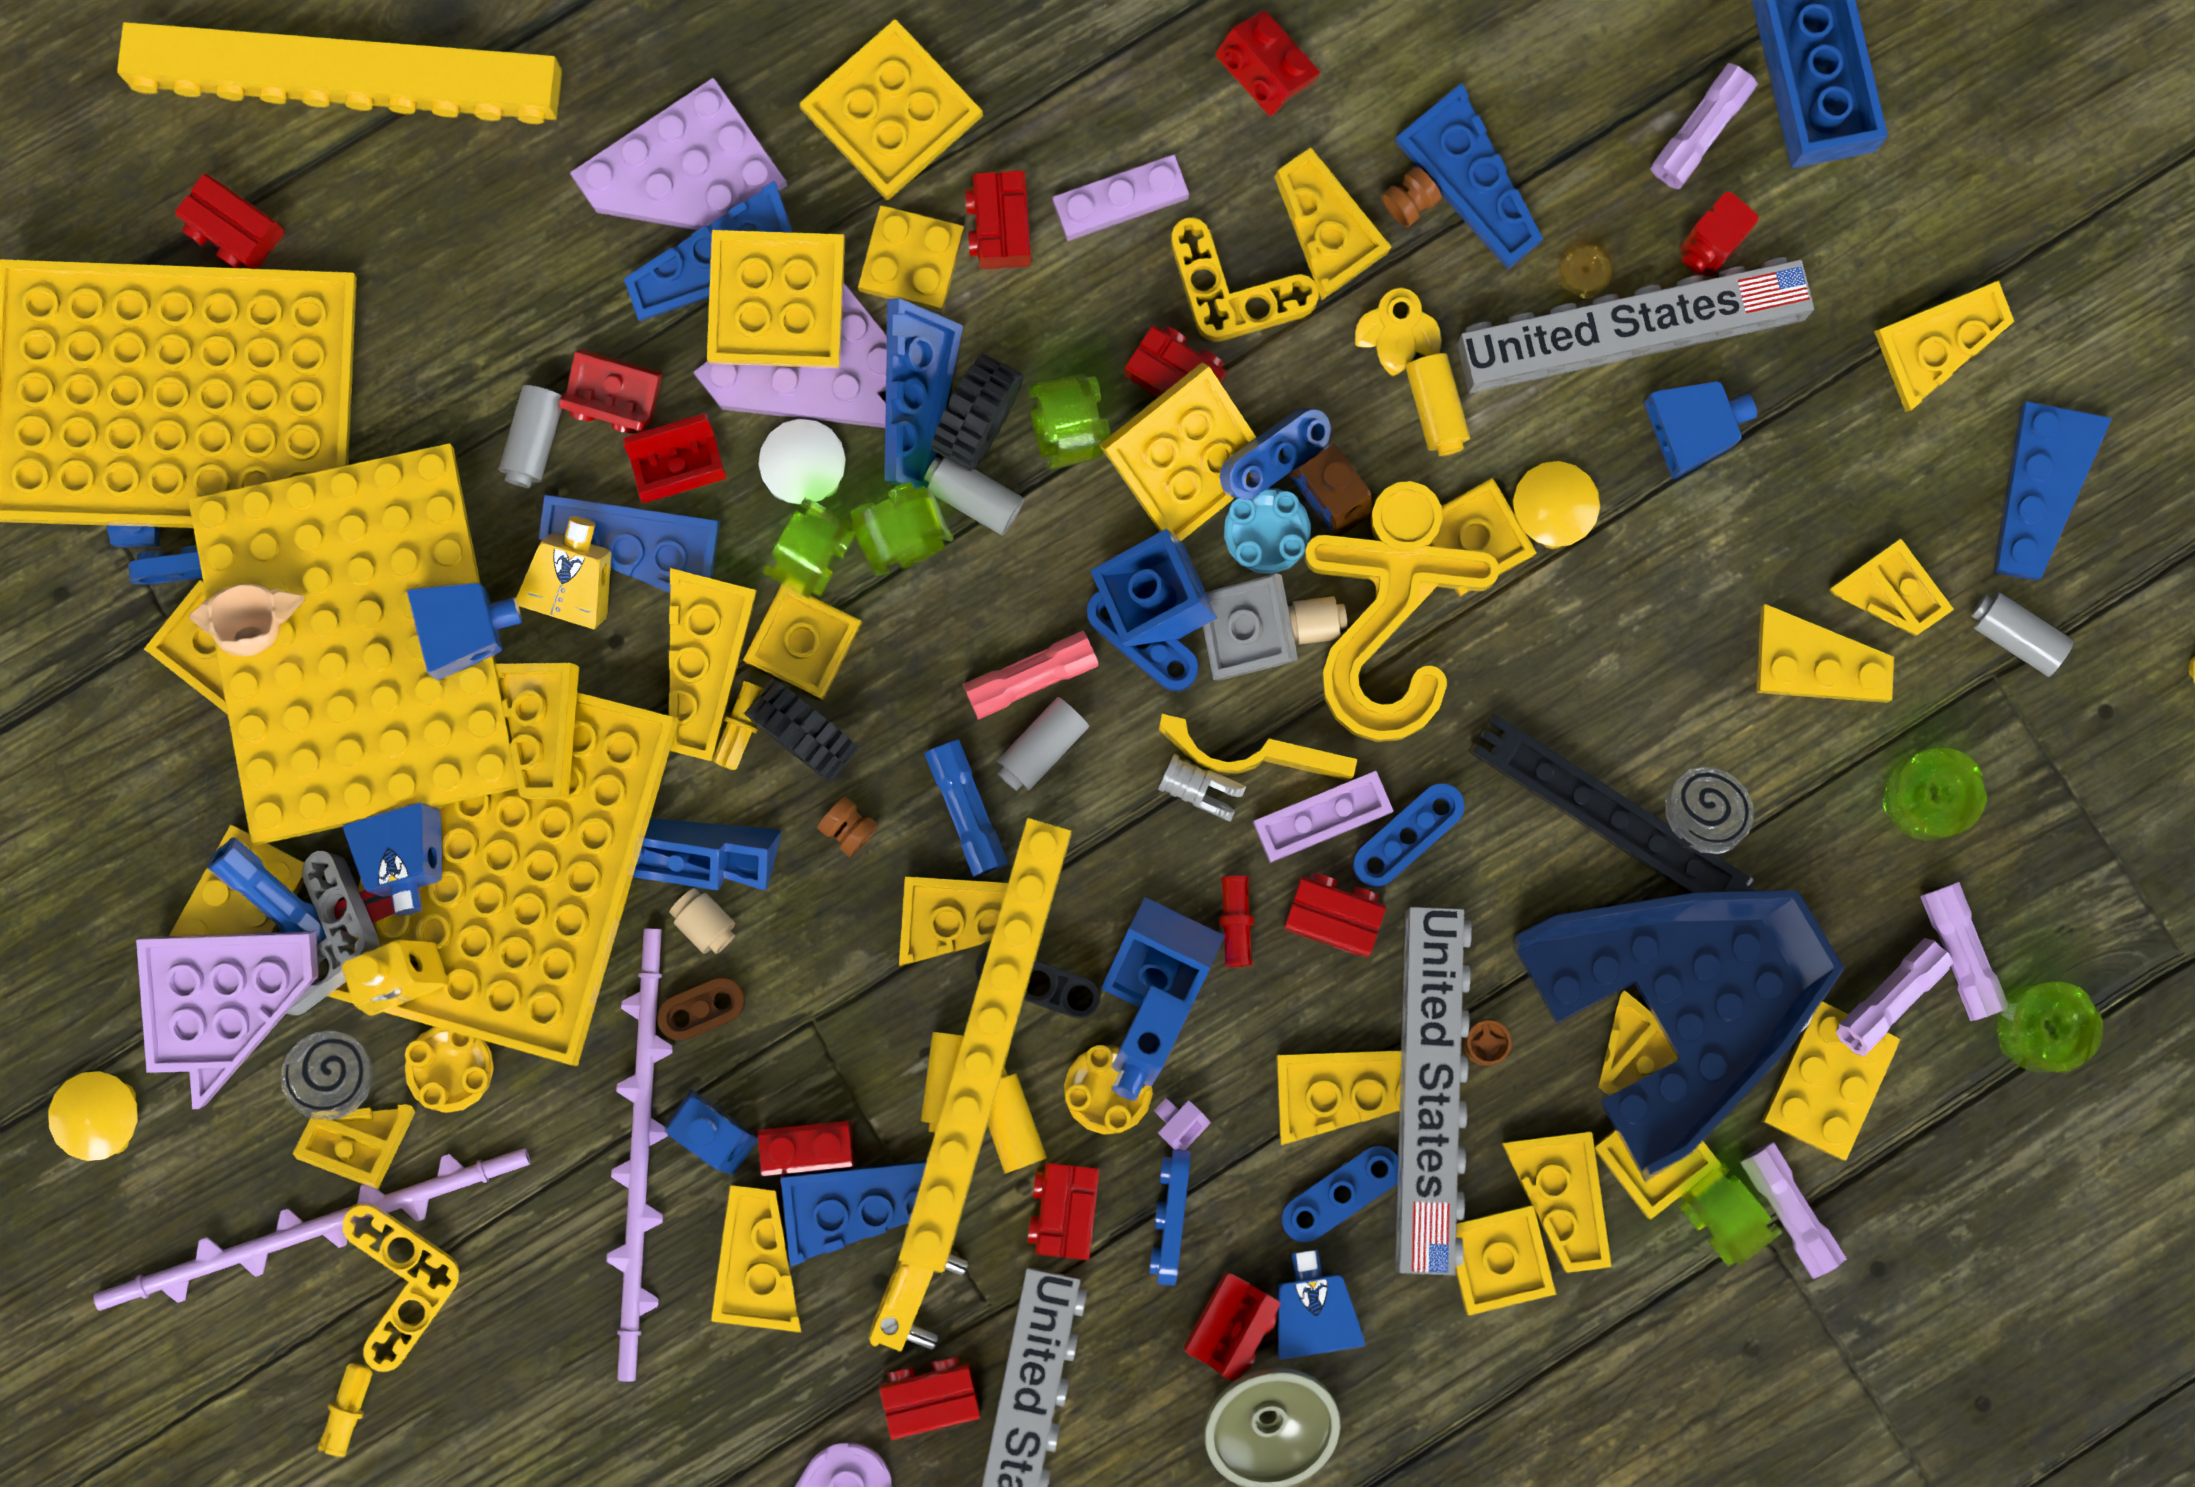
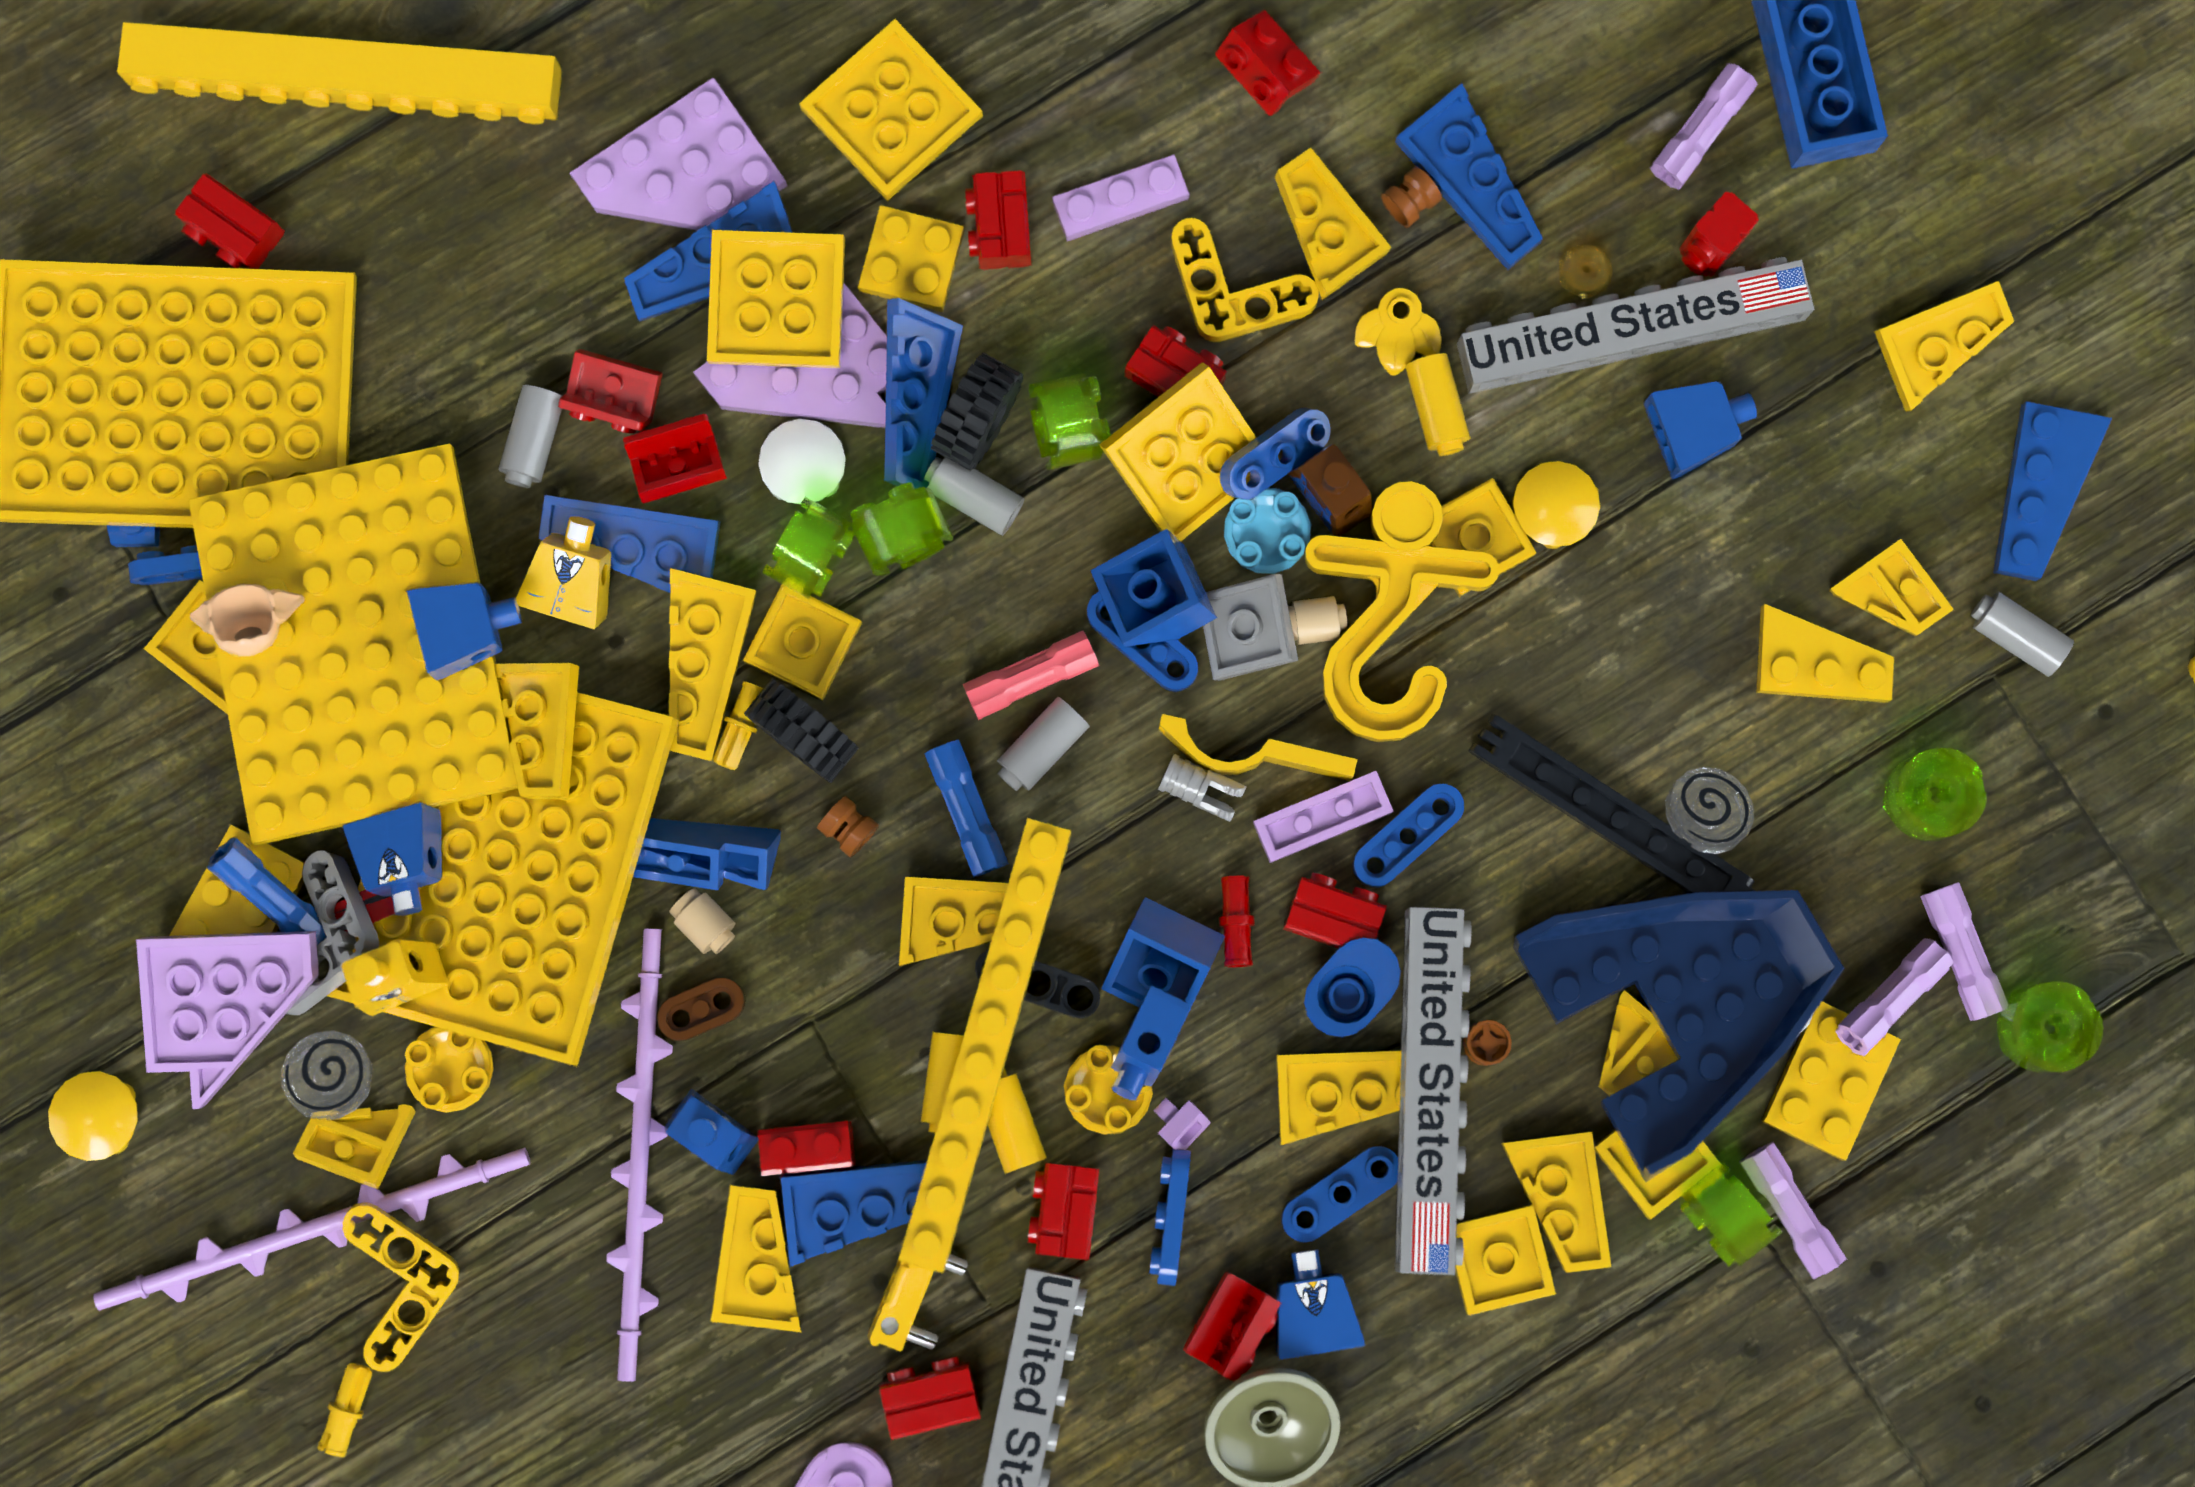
(1352, 987): none -> blue piece

